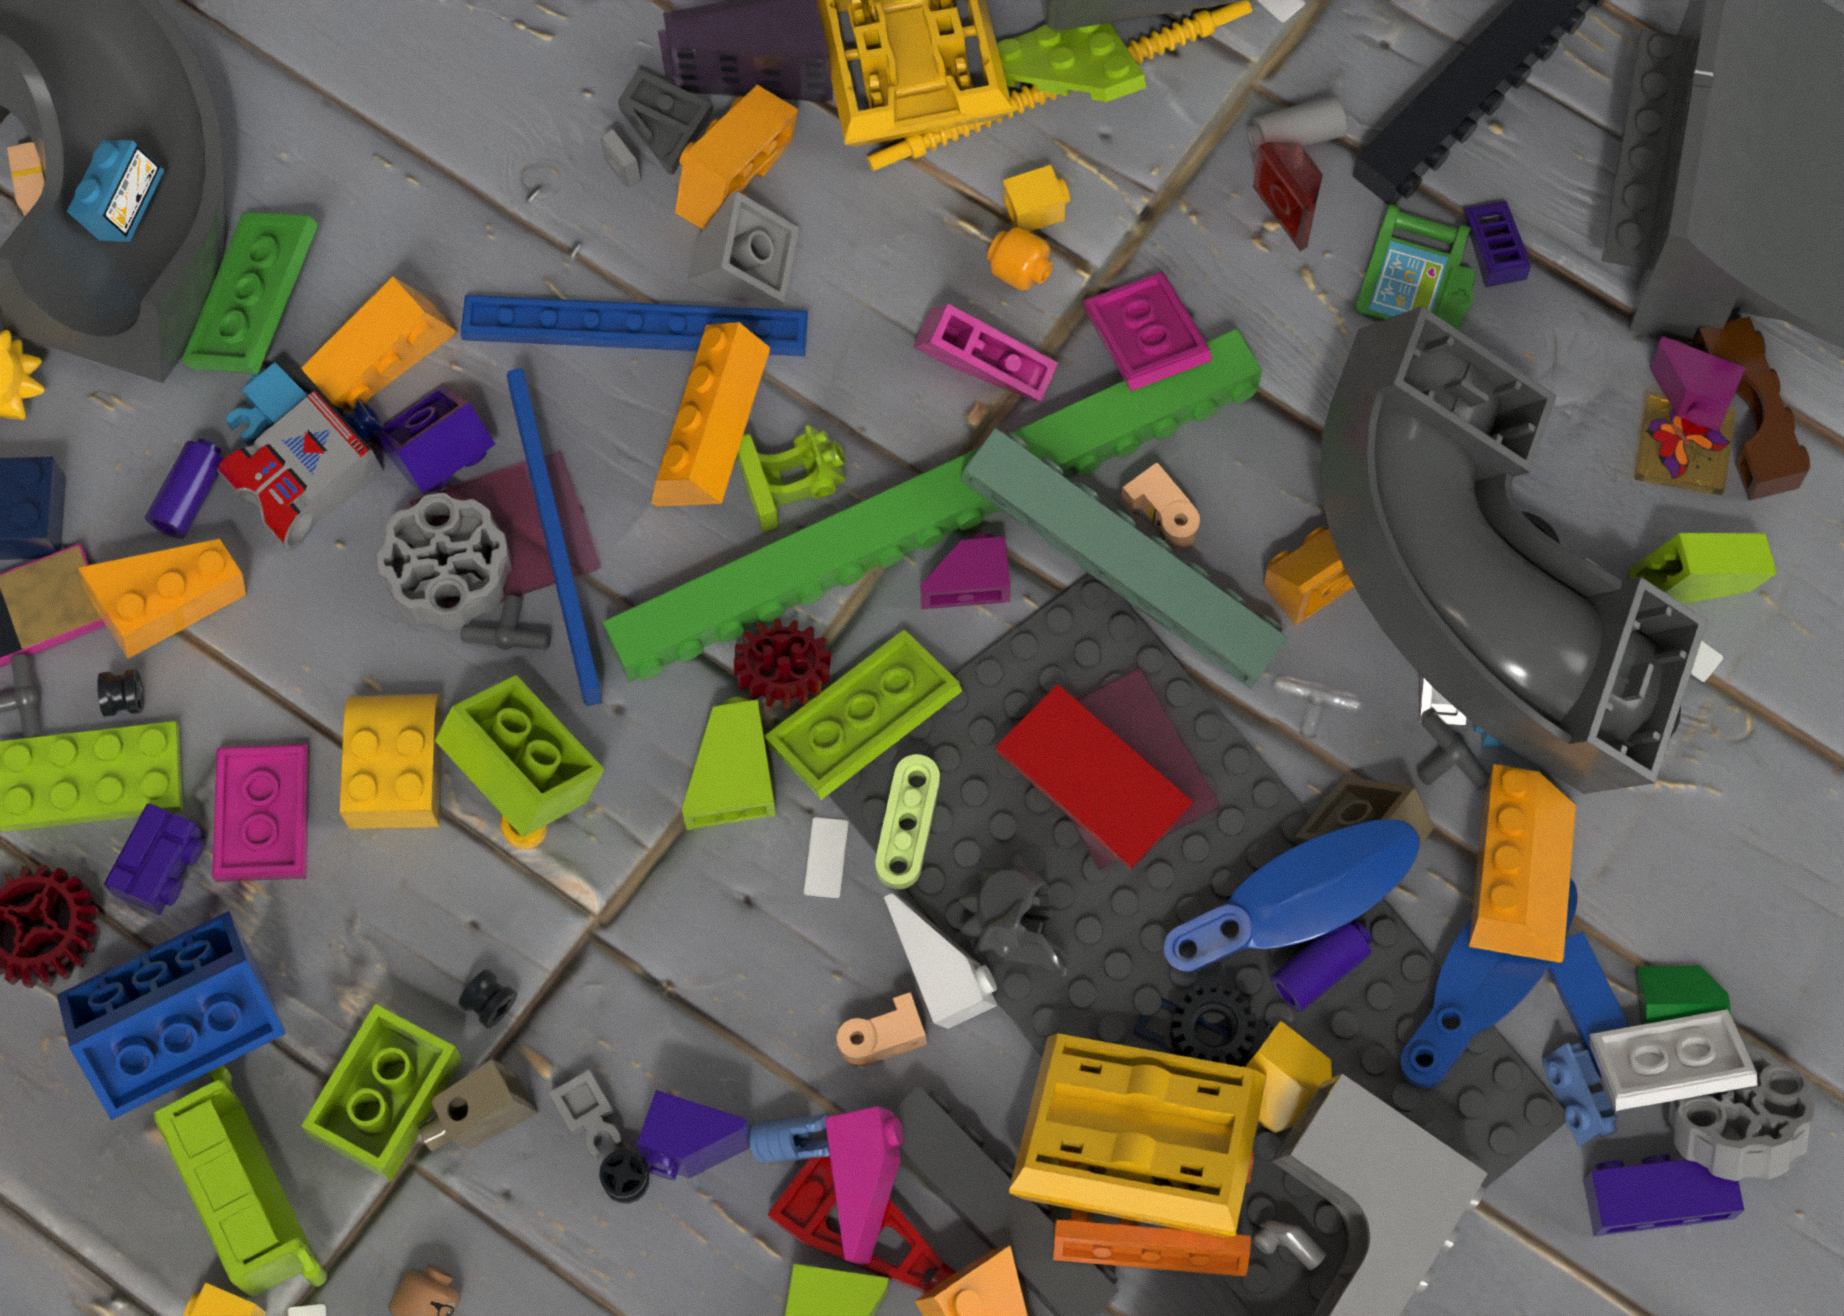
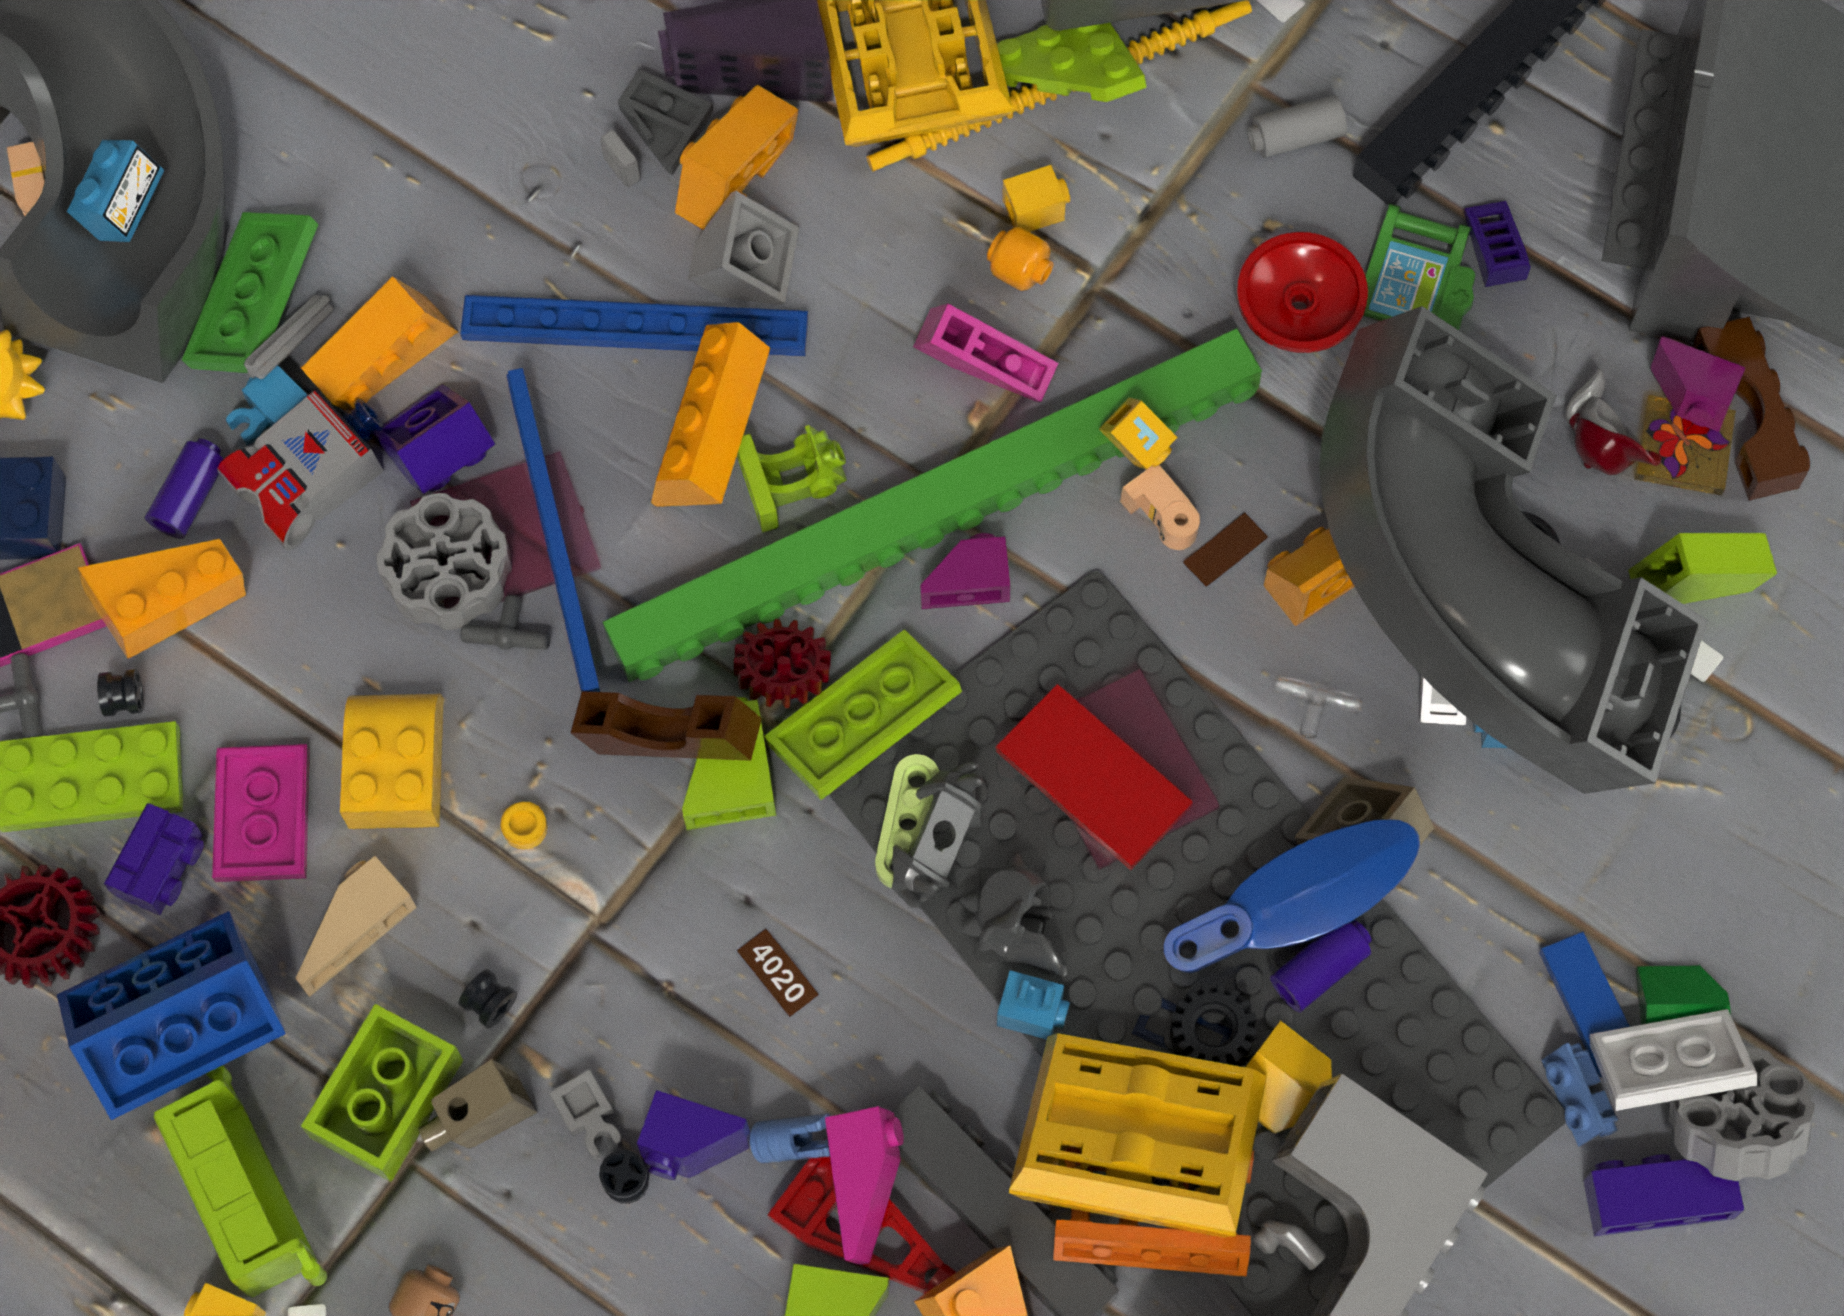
(288, 336): none -> light grey axle
(359, 914): none -> tan slope
(519, 755): lime brick -> none
(708, 730): none -> reddish brown arch
(778, 972): none -> reddish brown sticker
(826, 857): white sticker -> none
(884, 1036): light nougat leg -> none
(926, 868): none -> dark grey piece
(948, 976): white slope -> none
(1032, 1005): none -> dark azure brick
(1124, 557): sand green brick -> none
(1139, 434): none -> yellow brick
(1147, 331): dark pink tile -> none
(1225, 549): none -> reddish brown sticker
(1289, 187): clear red slope -> none
(1308, 271): none -> red dish
(1454, 752): dark grey piece -> none
(1476, 990): blue plant -> none
(1523, 866): light orange slope -> none
(1600, 433): none -> dark red hair

